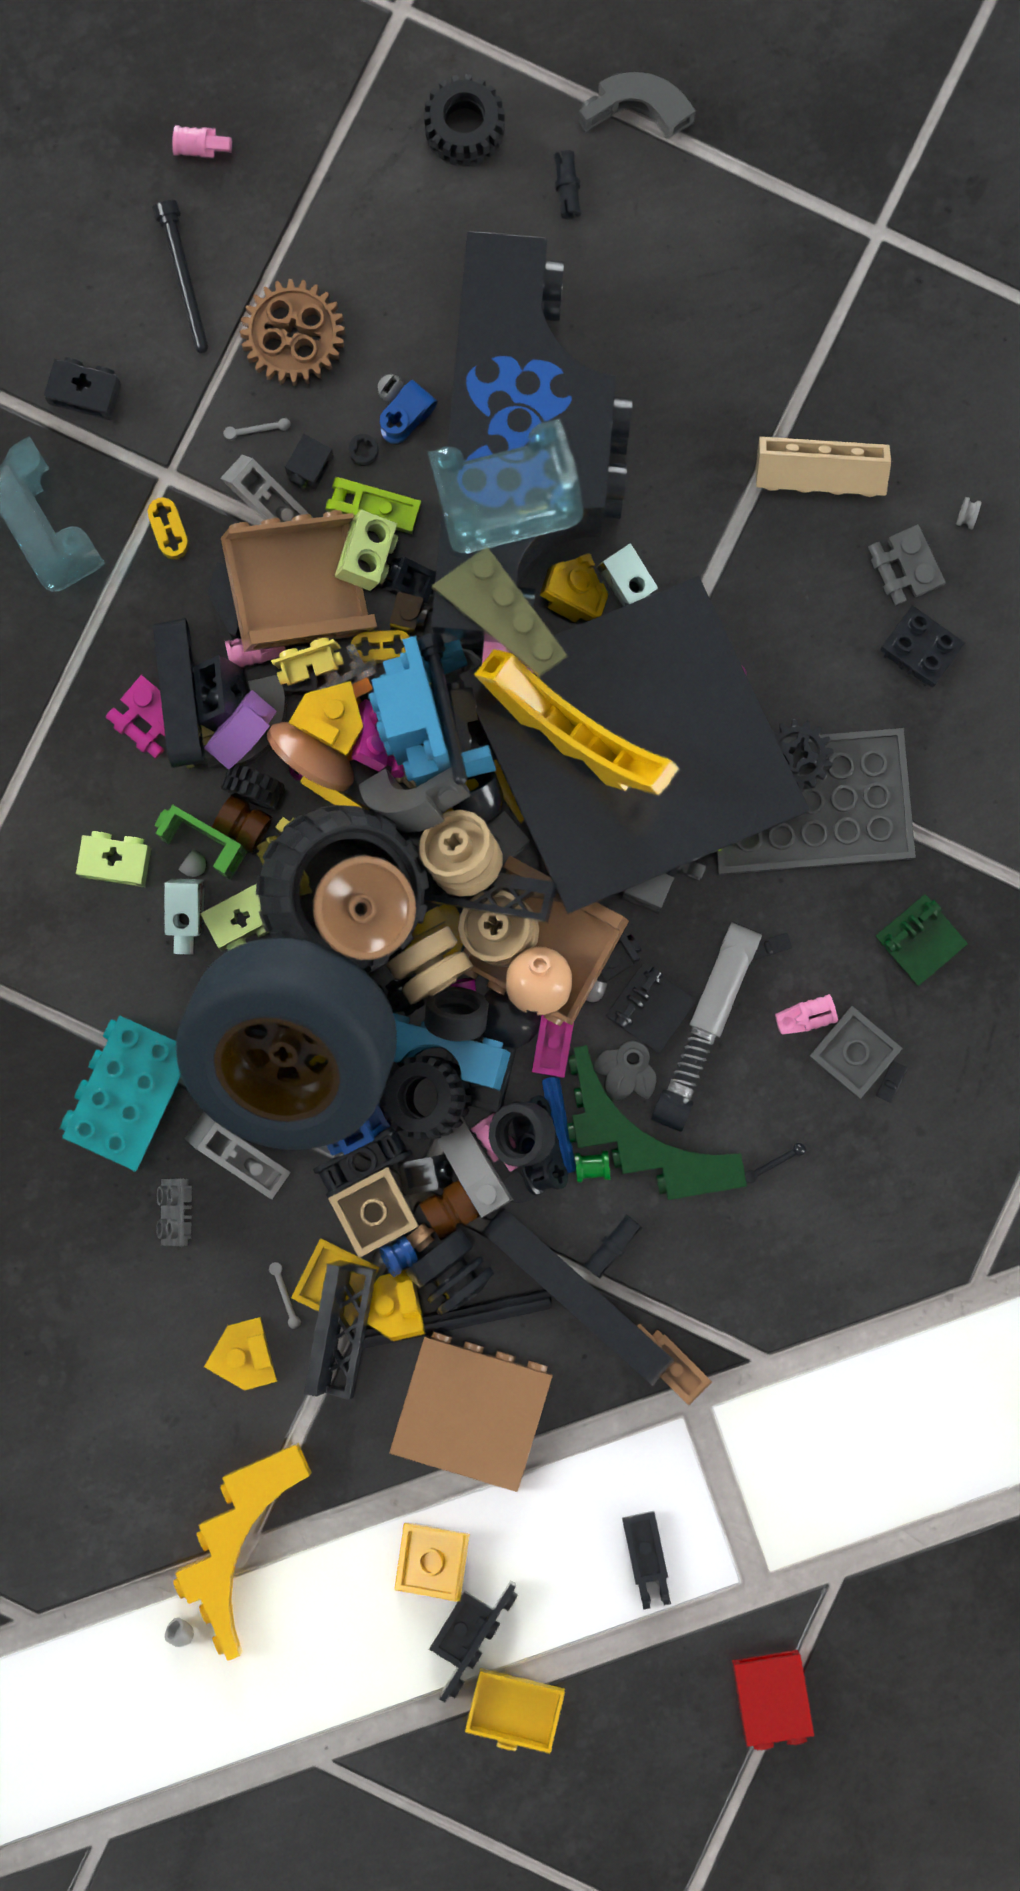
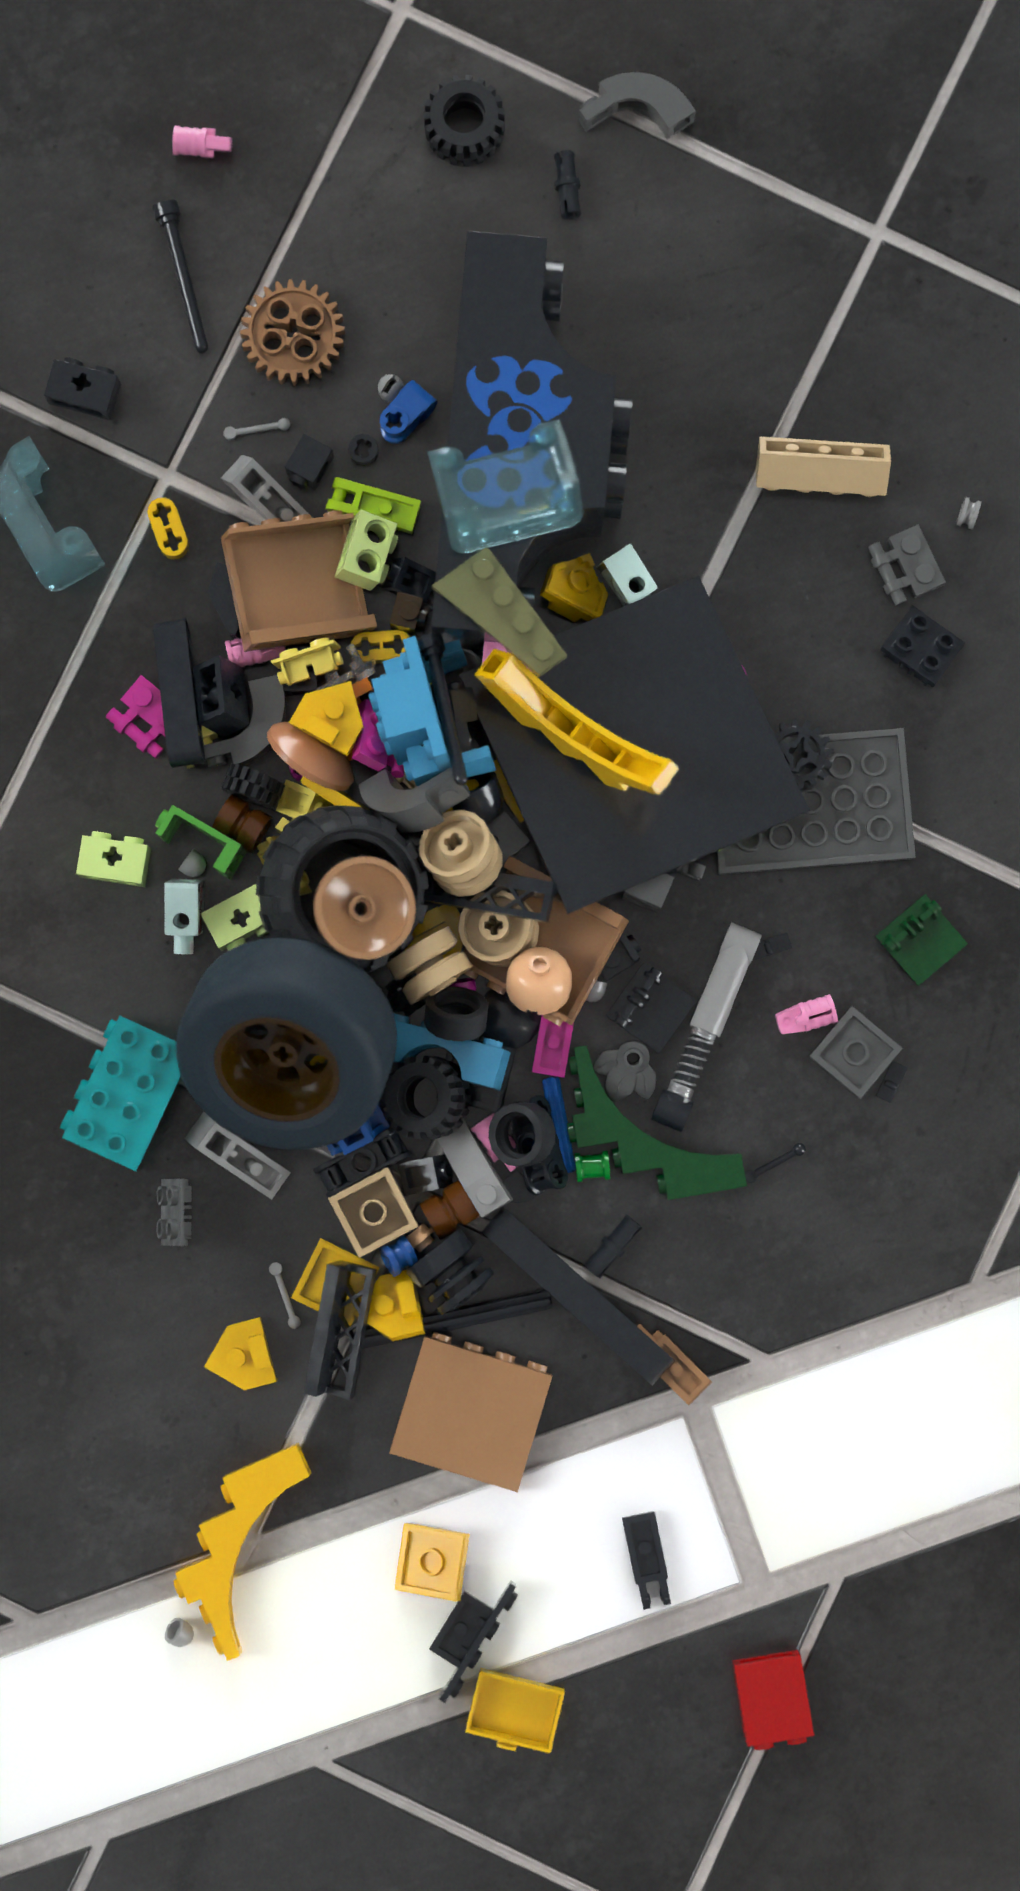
(241, 730): medium lavender brick -> none
(299, 800): none -> light yellow bracket

